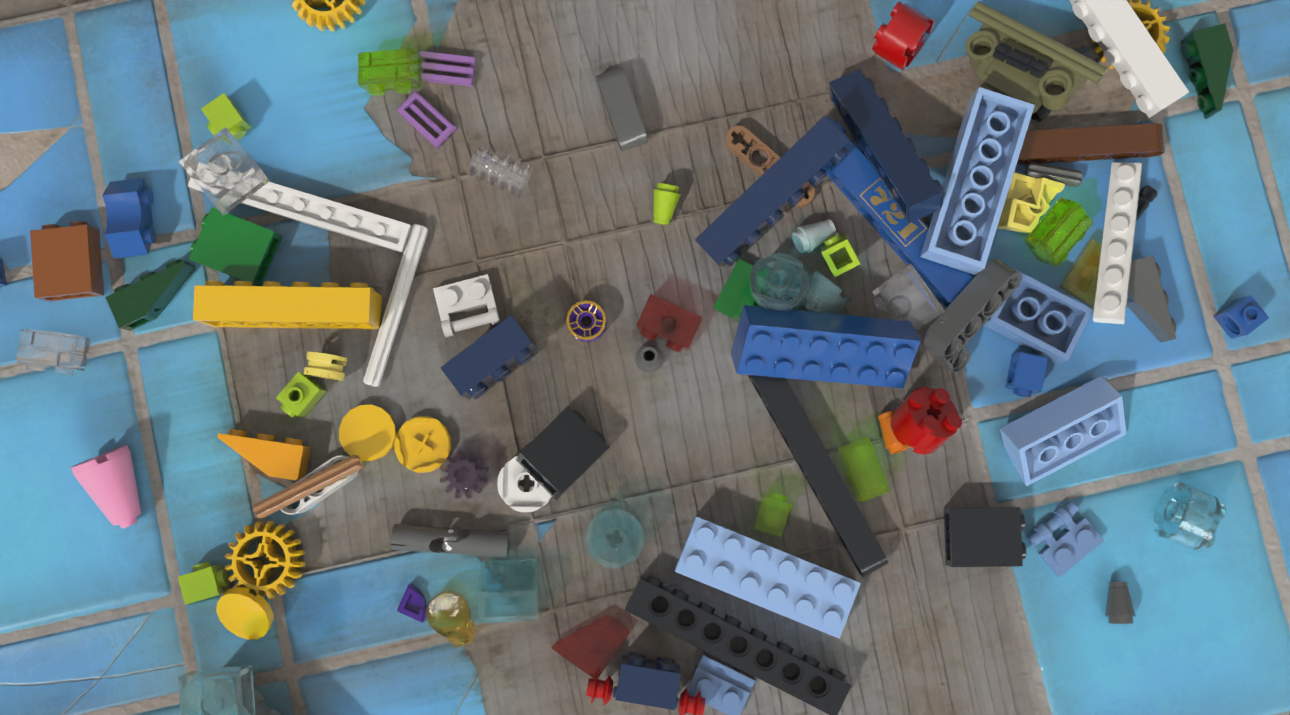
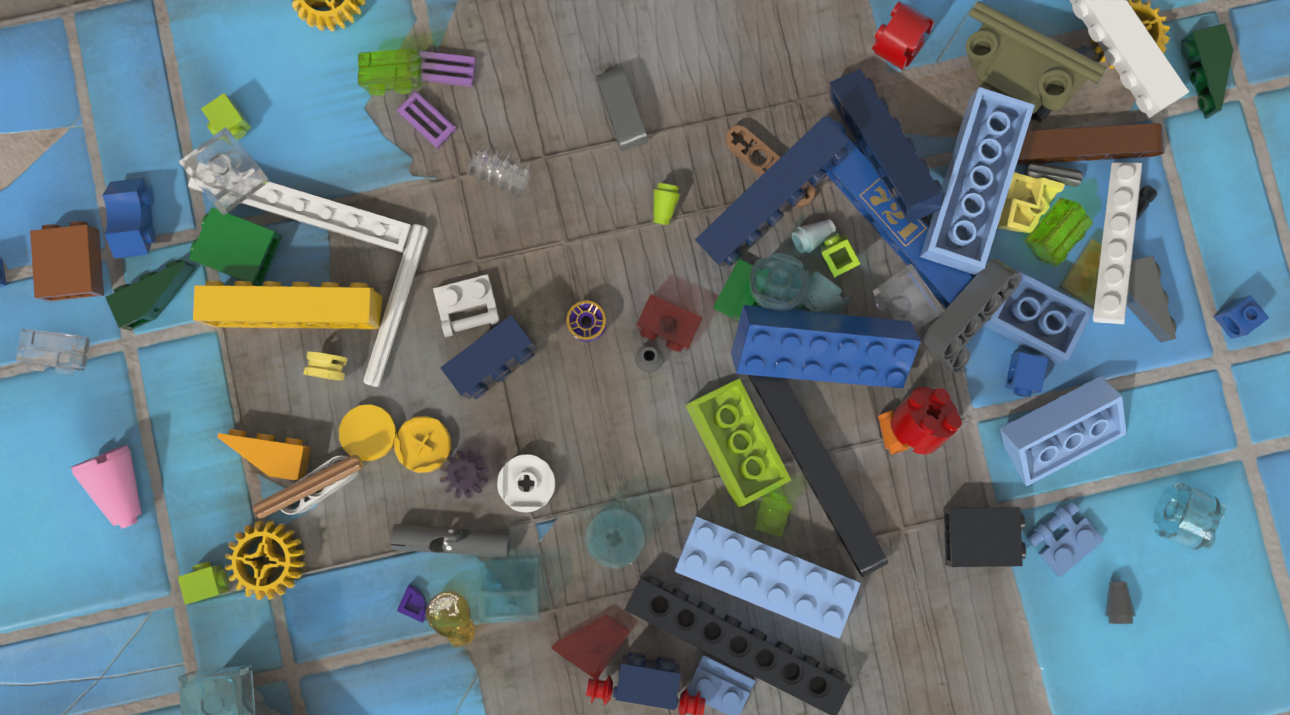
(244, 613): yellow tile -> none
(300, 395): lime brick -> none
(562, 452): black brick -> none
(738, 443): none -> lime slope
(863, 469): clear neon green brick -> none
(1020, 60): black axle -> none

